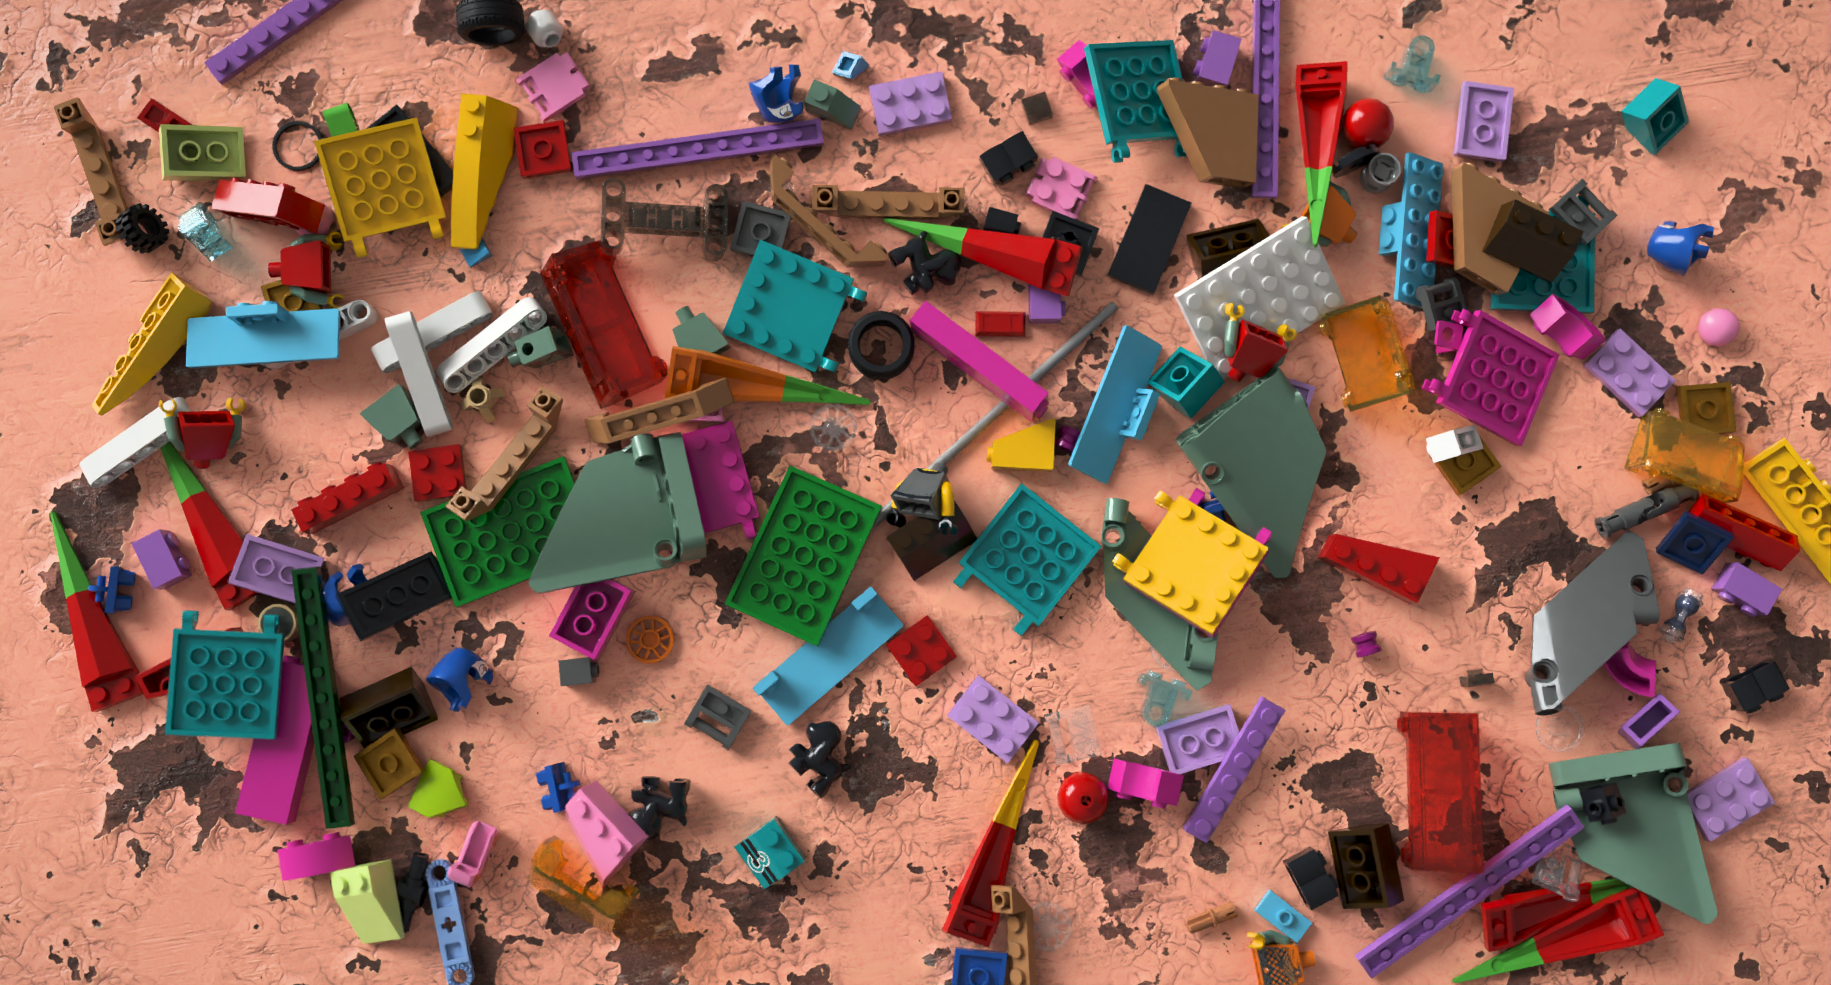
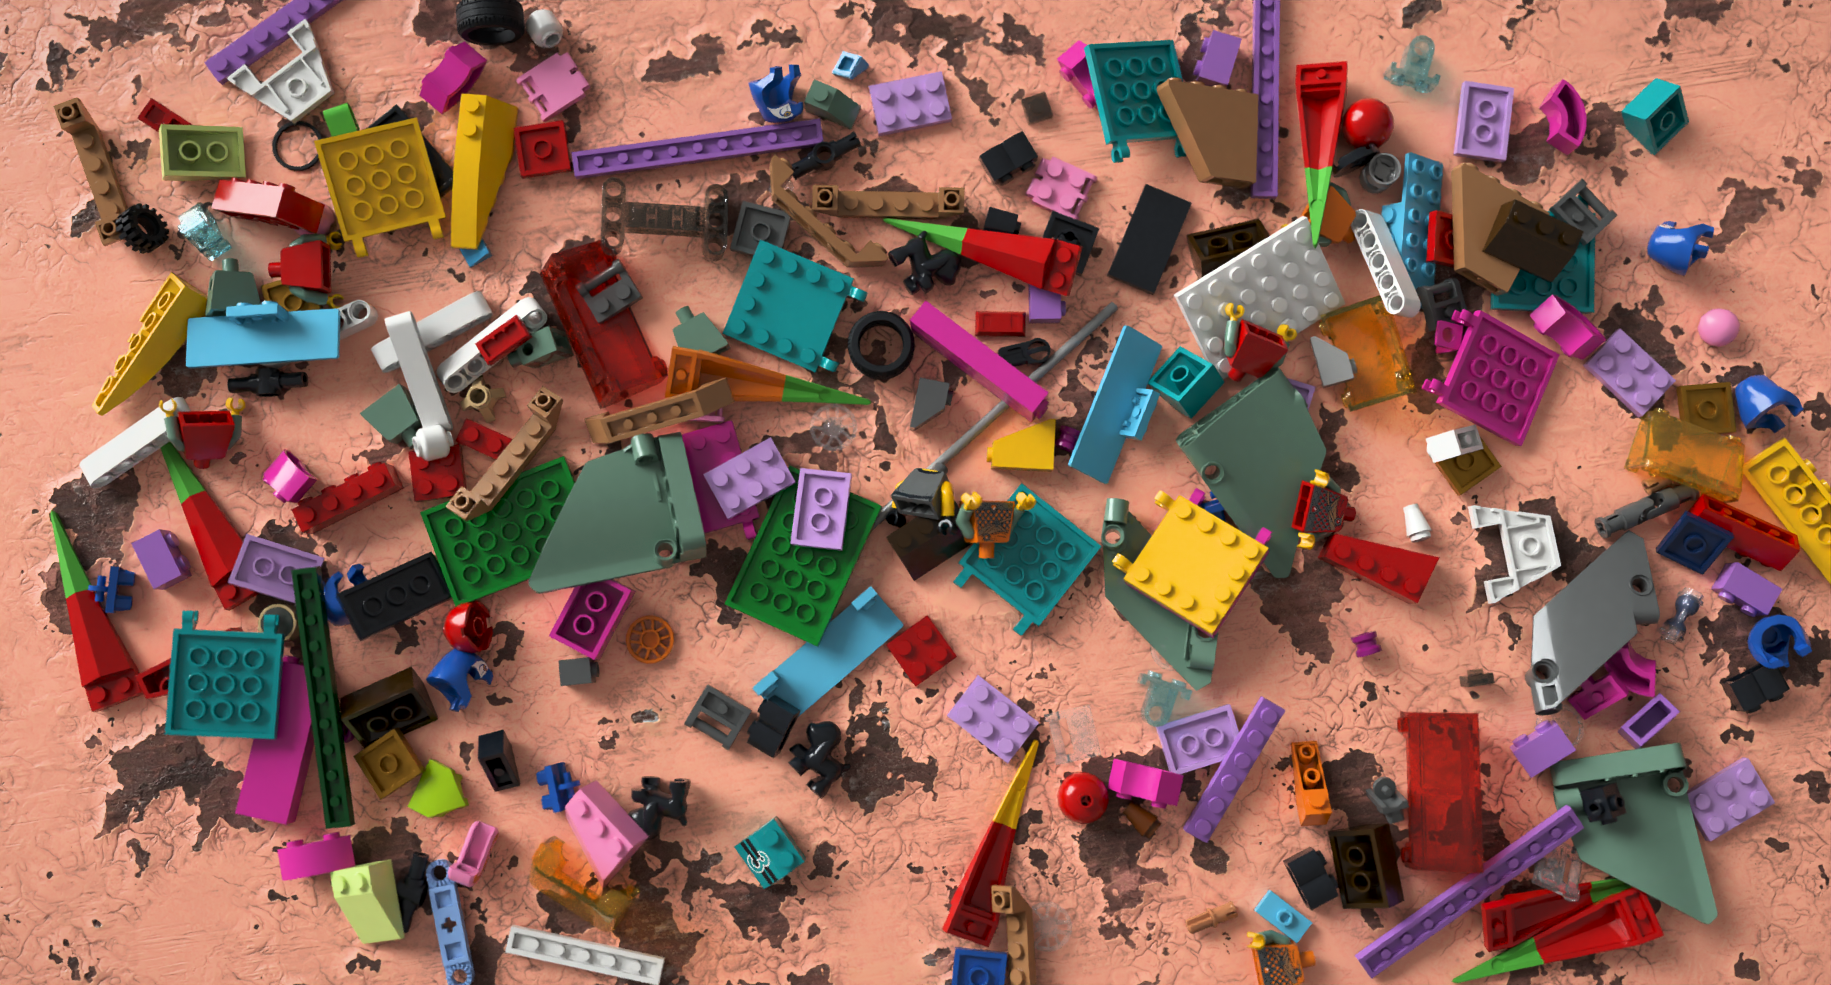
(229, 288): none -> sand green torso
(267, 382): none -> black pin
(288, 477): none -> dark pink brick
(296, 86): none -> white wing
(432, 442): none -> white head
(452, 77): none -> dark pink brick
(467, 627): none -> red cylinder
(482, 439): none -> red plate
(498, 760): none -> black slope
(503, 340): none -> red plate
(585, 954): none -> white plate
(614, 298): none -> dark grey plate
(749, 478): none -> lavender plate
(773, 725): none -> black brick
(821, 509): none -> lavender plate
(835, 148): none -> black pin
(929, 401): none -> dark grey slope
(990, 520): none -> torso
(1019, 354): none -> black piece
(1143, 820): none -> reddish brown cone
(1310, 784): none -> orange slope
(1320, 510): none -> torso
(1332, 363): none -> light grey slope
(1385, 264): none -> white beam
(1388, 799): none -> dark grey hips
(1416, 524): none -> white cone
(1527, 546): none -> white wing
(1541, 747): none -> medium lavender piece
(1565, 117): none -> dark pink brick
(1597, 695): none -> dark pink plate
(1759, 395): none -> blue piece
(1770, 640): none -> blue piece

